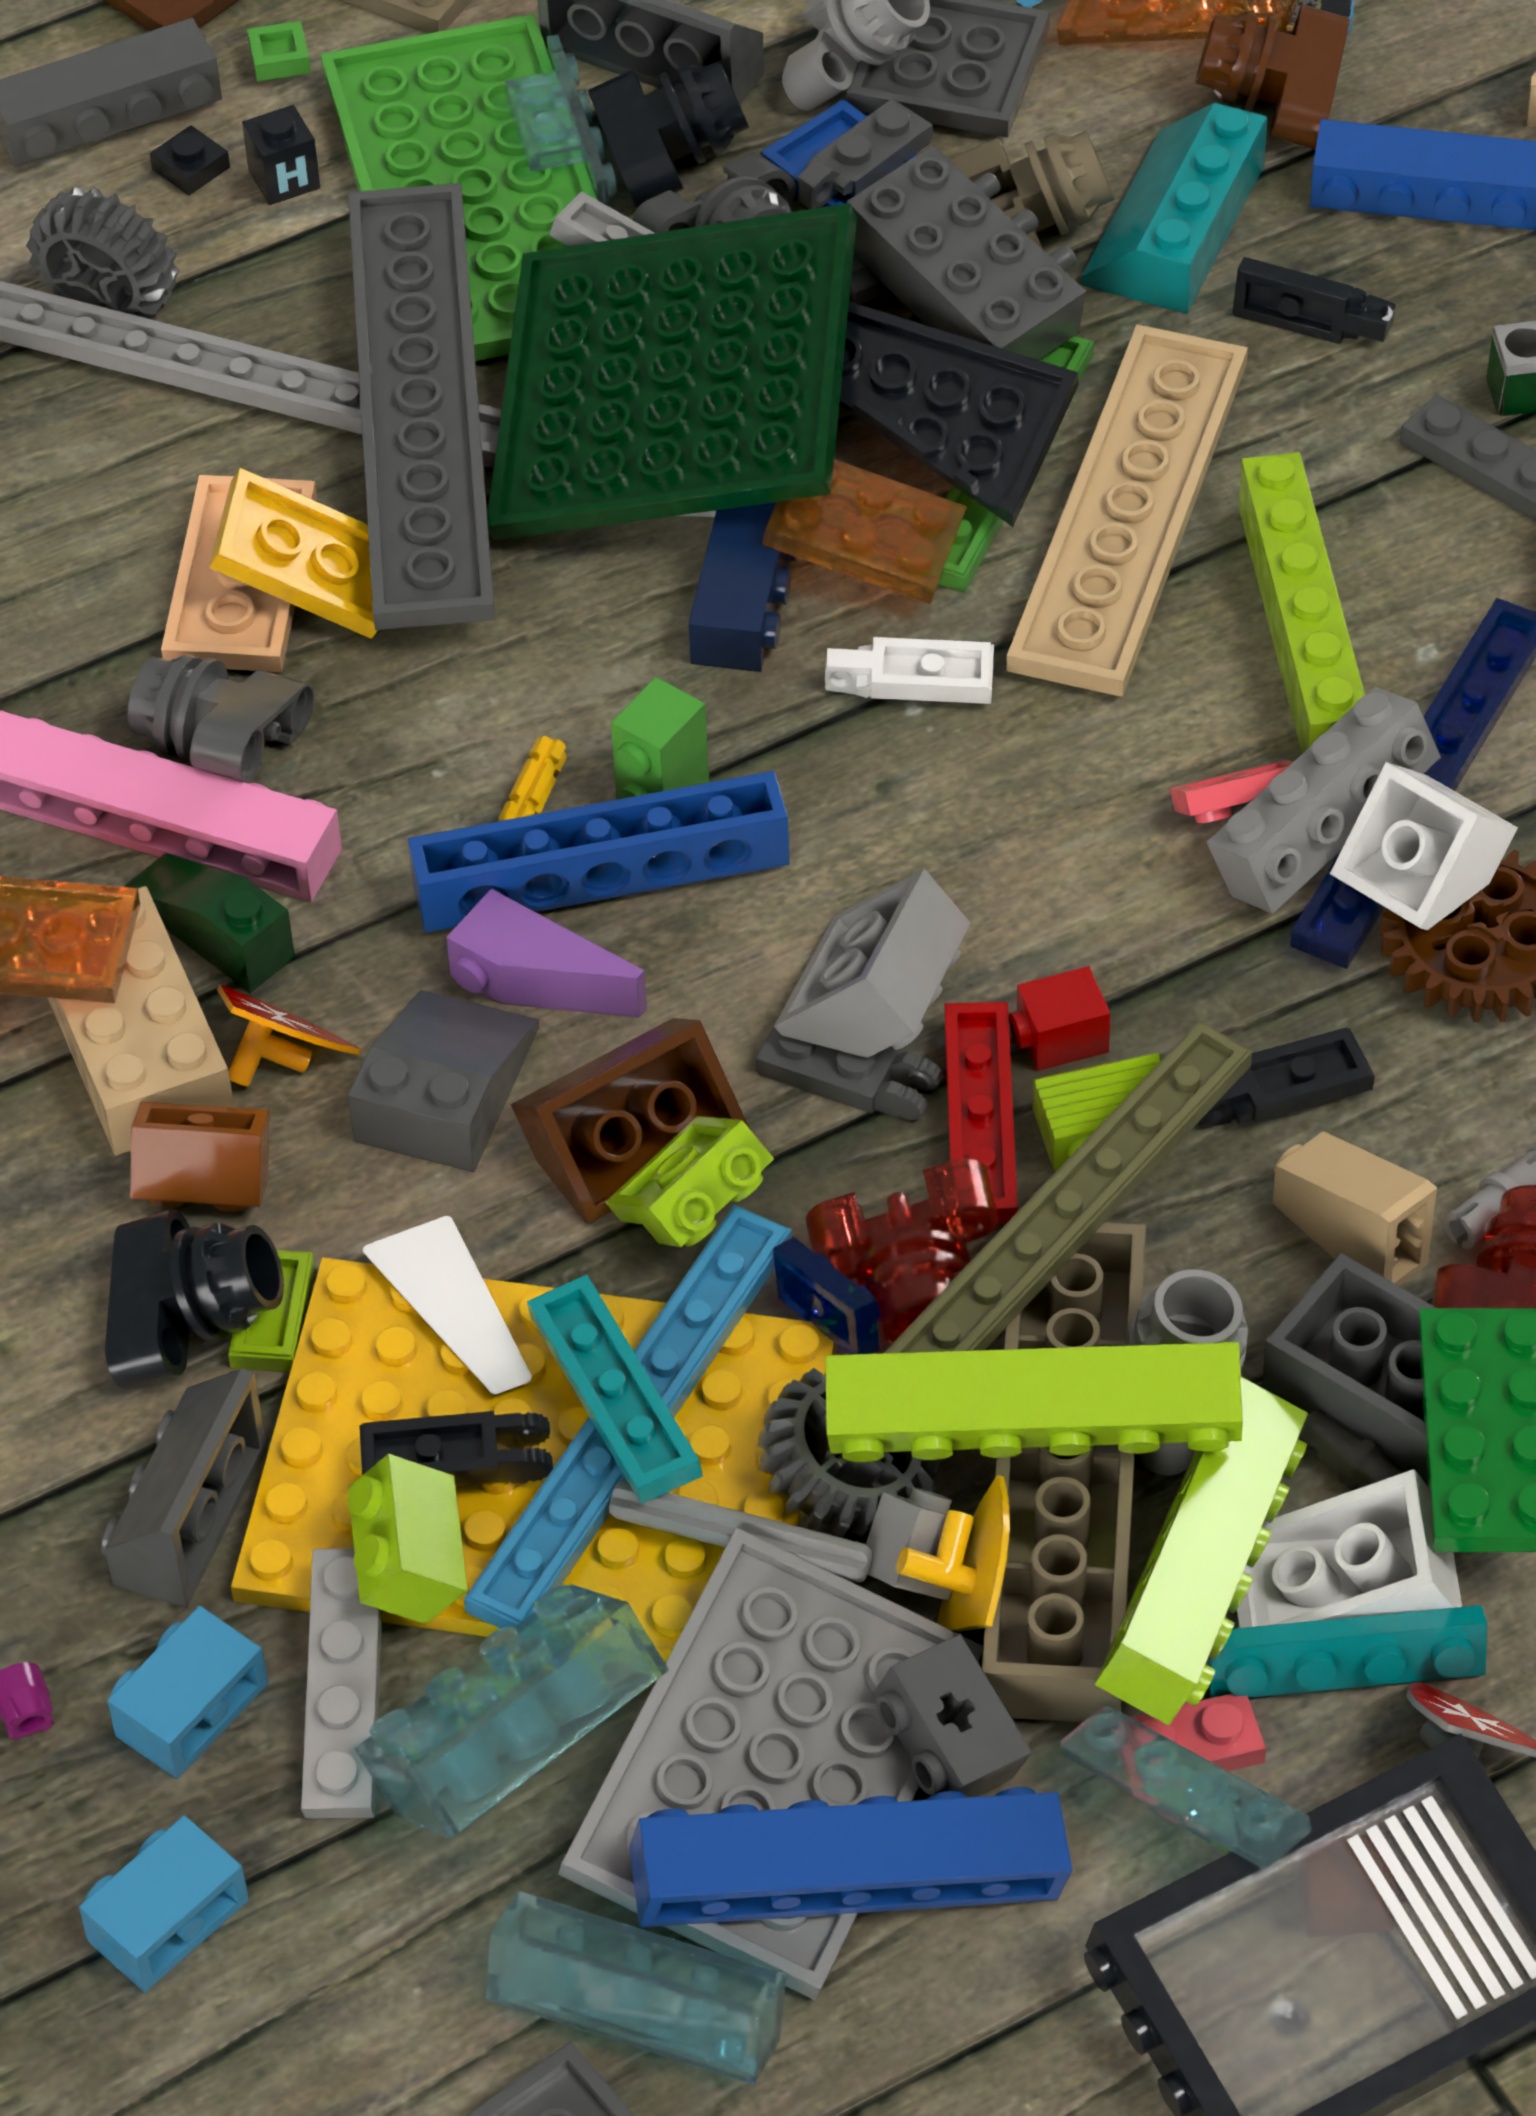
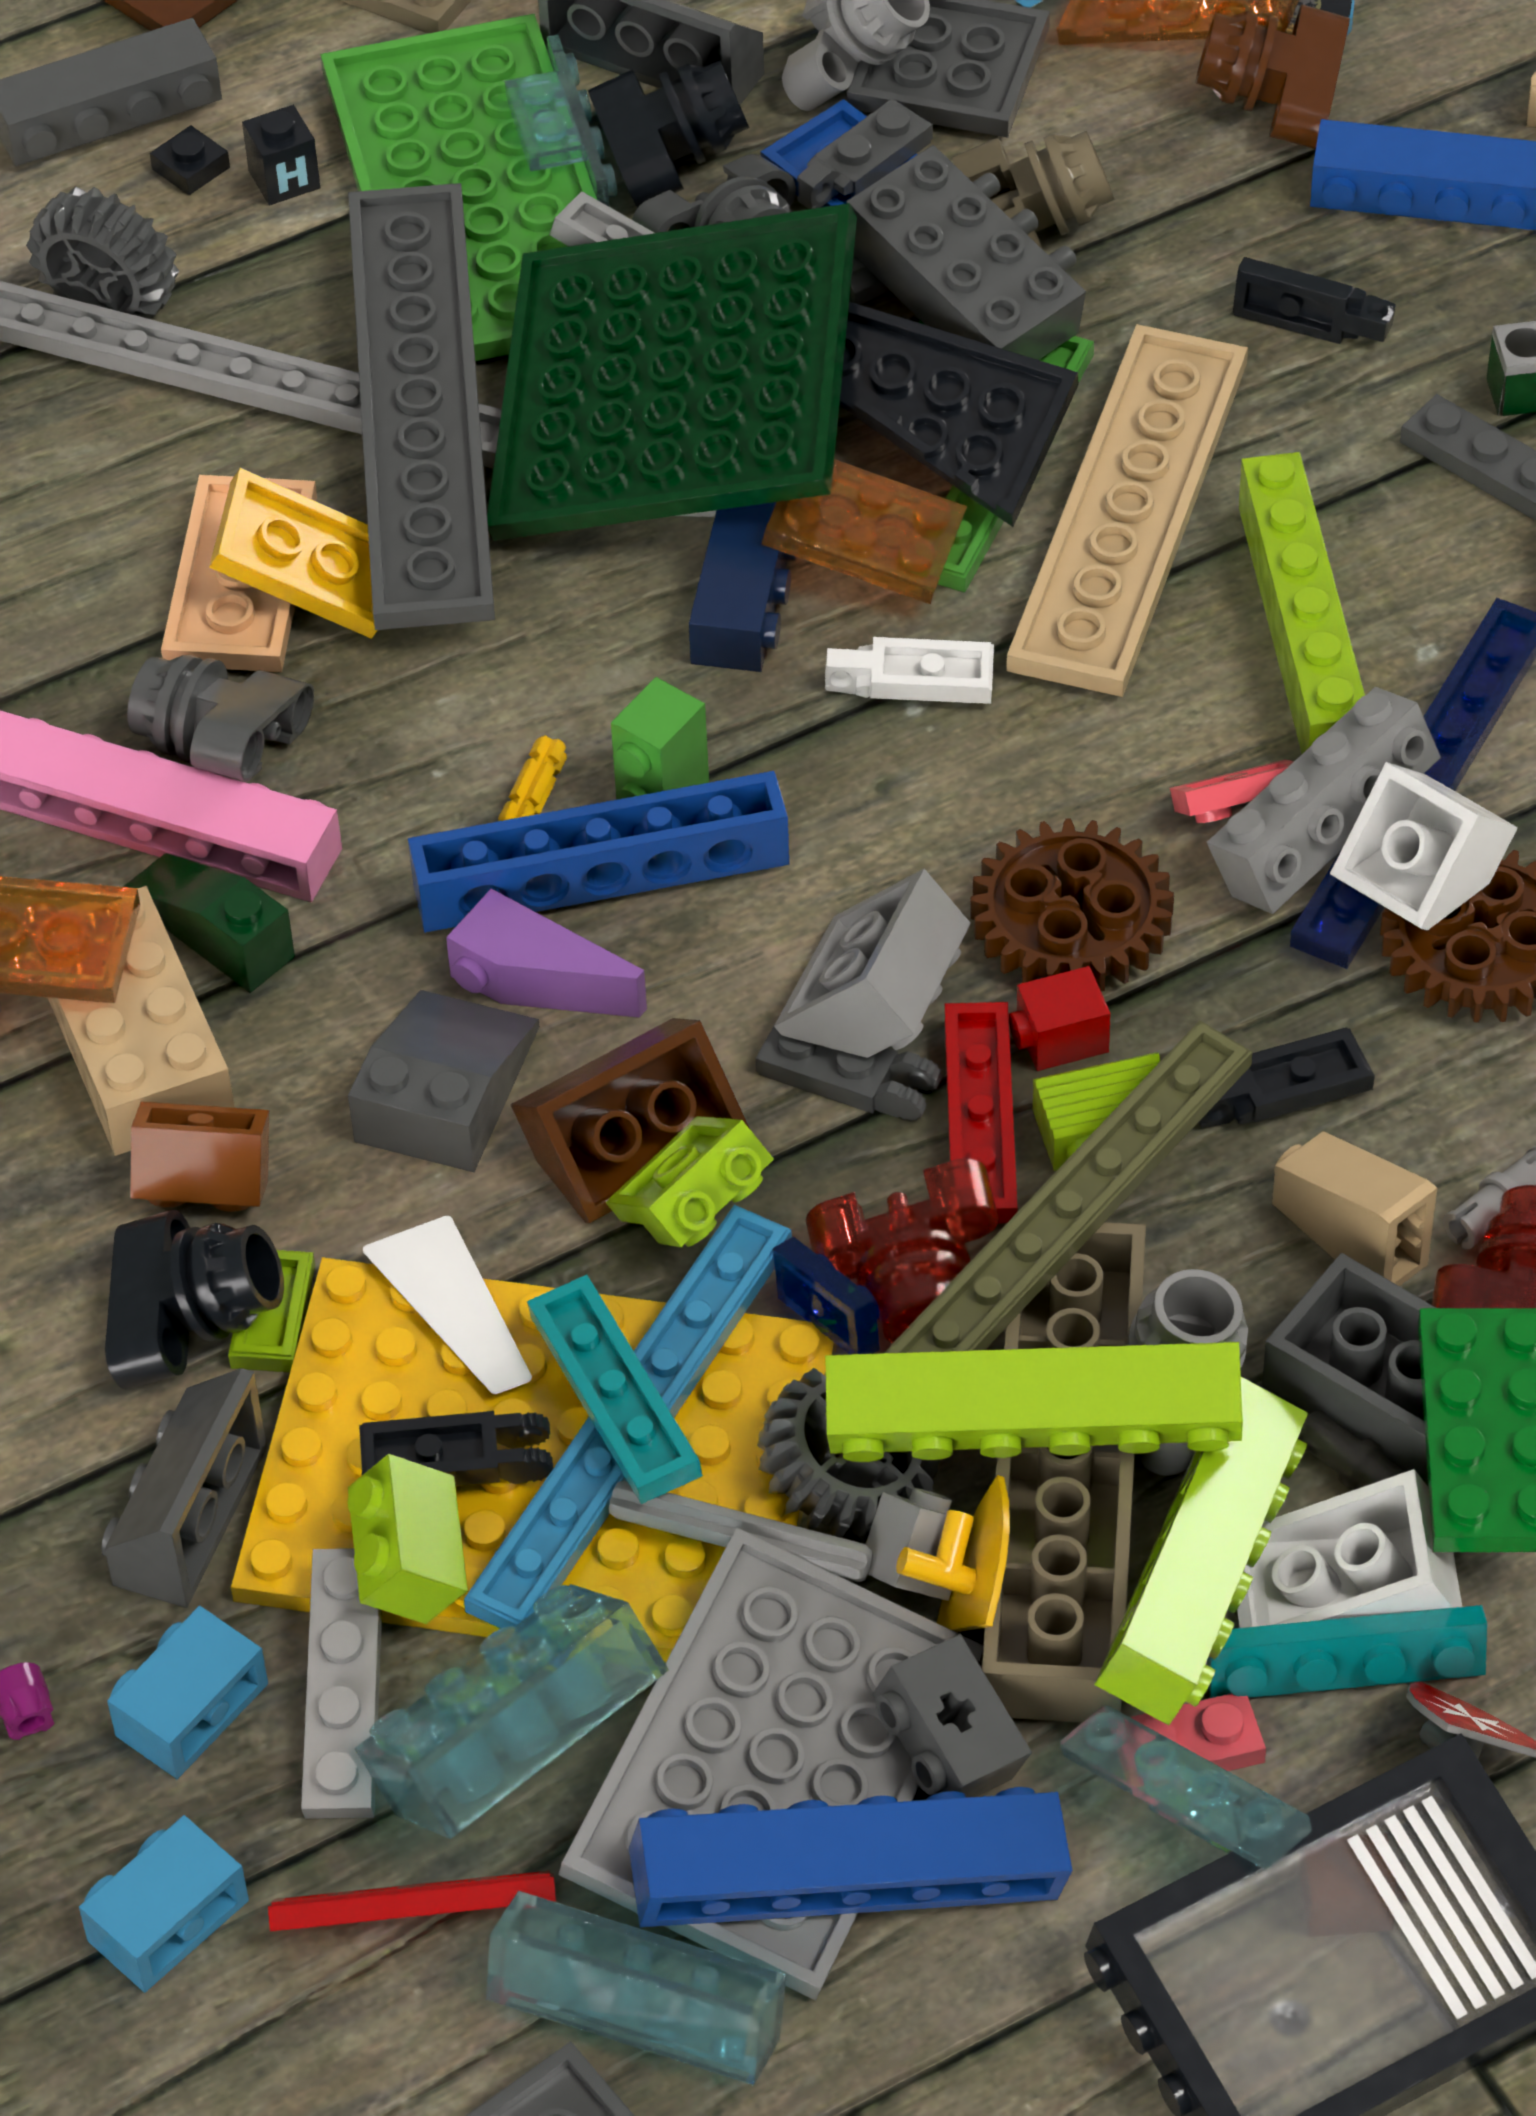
(260, 1042): light orange shield -> none
(279, 51): bright green plate -> none
(407, 1900): none -> red tile
(1072, 904): none -> reddish brown gear
(1180, 208): teal slope -> none

